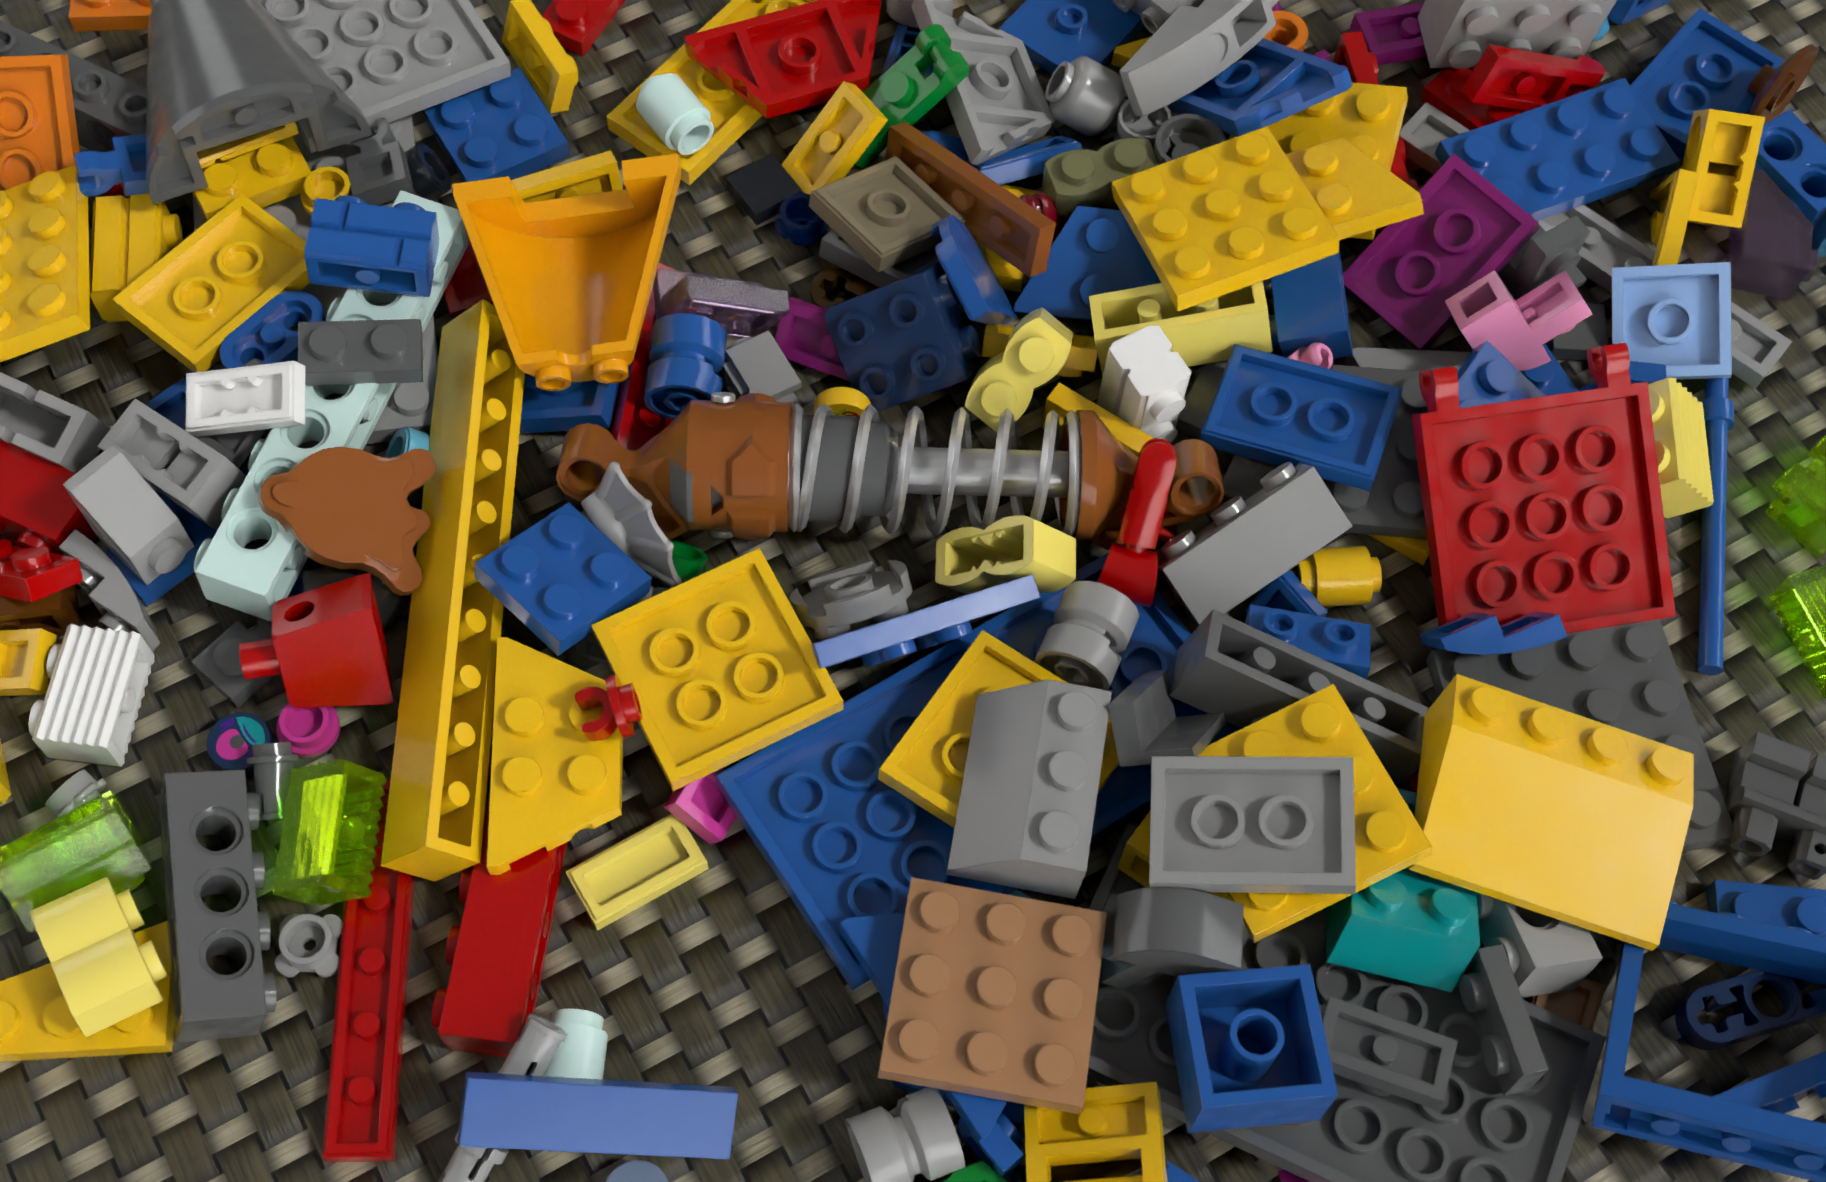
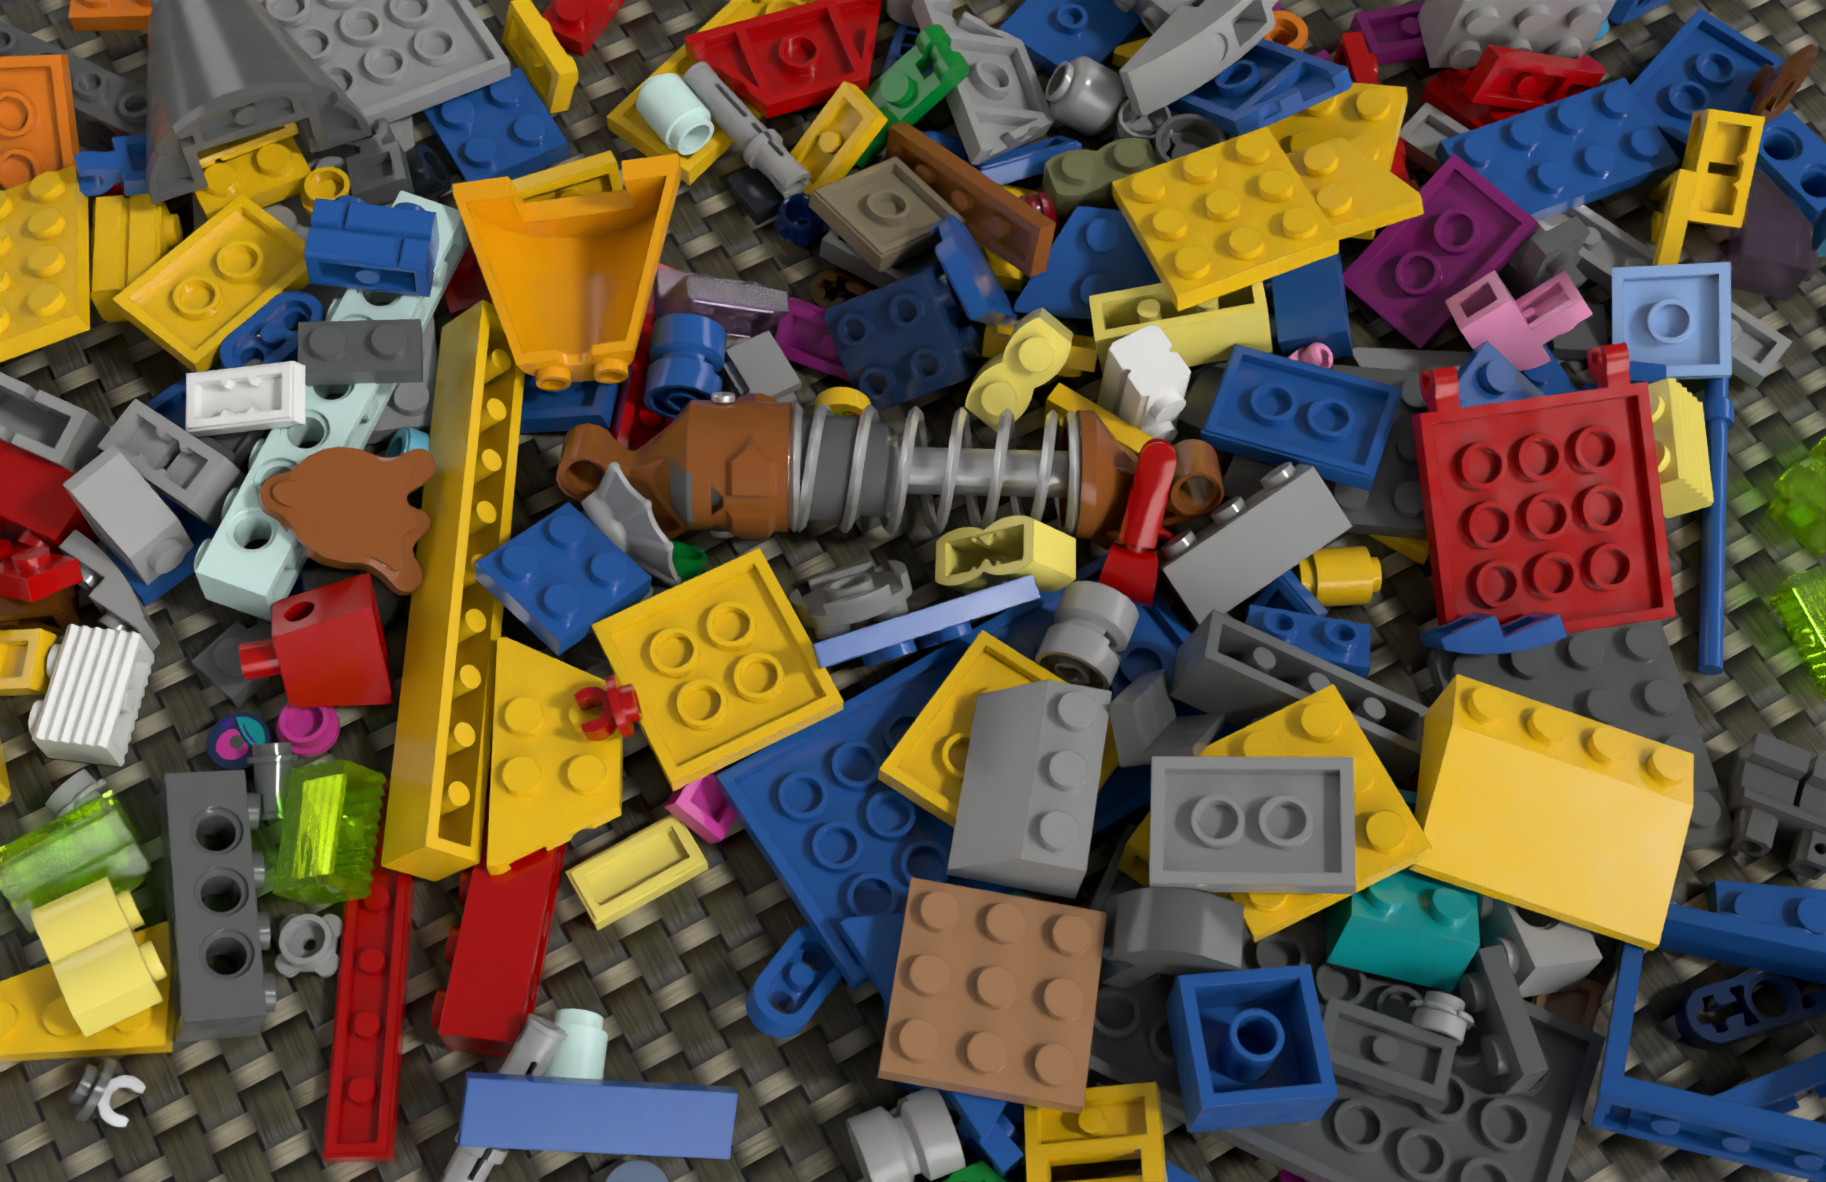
(94, 1089): none -> dark grey plate
(760, 146): none -> light grey pin
(792, 986): none -> blue plate
(1442, 1015): none -> light grey plate

